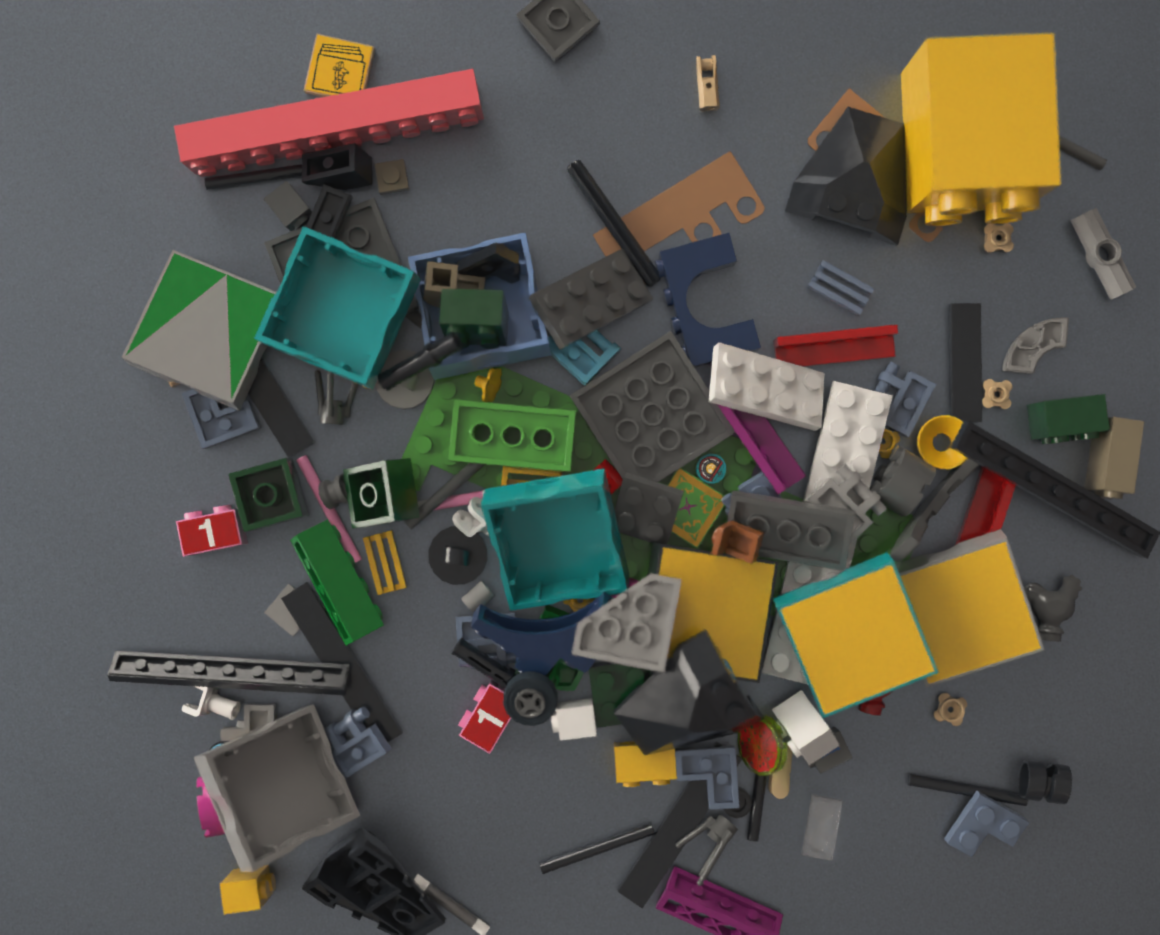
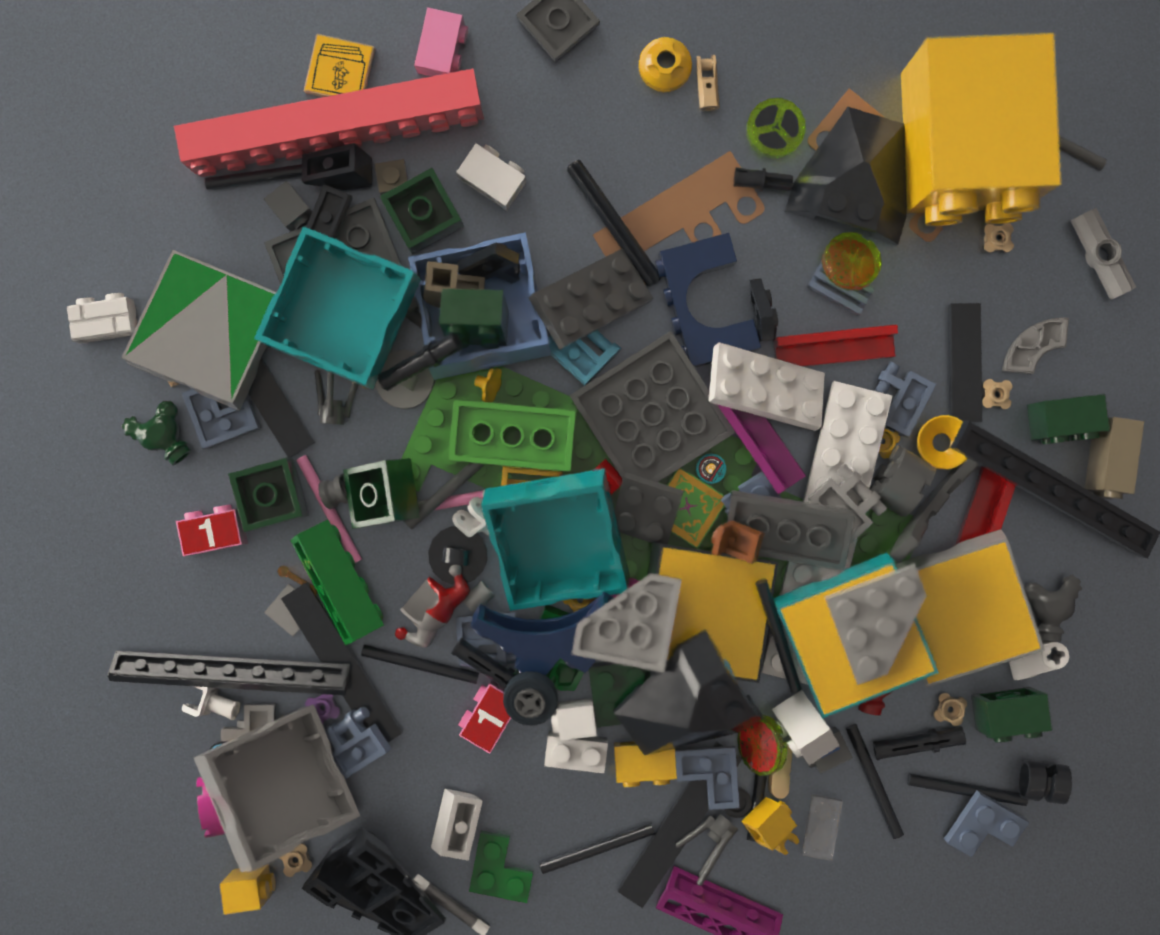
(102, 319): none -> white brick
(159, 433): none -> dark green animal
(283, 571): none -> clear orange hinge
(303, 863): none -> tan plate
(331, 709): none -> medium lavender plate
(373, 563): yellow tile -> none
(419, 664): none -> black bar
(422, 211): none -> dark green brick
(432, 608): none -> piece
(440, 43): none -> bright pink brick
(456, 824): none -> white brick
(491, 875): none -> green plate
(492, 176): none -> white piece
(576, 754): none -> white piece
(662, 78): none -> yellow piece
(761, 179): none -> black axle
(765, 317): none -> black hinge
(771, 825): none -> yellow brick
(776, 127): none -> clear neon green tile
(778, 635): none -> black bar
(851, 261): none -> clear neon green tile
(874, 781): none -> black bar
(876, 619): none -> light grey plate
(923, 742): none -> black pin
(1011, 713): none -> dark green brick
(1038, 662): none -> white piece

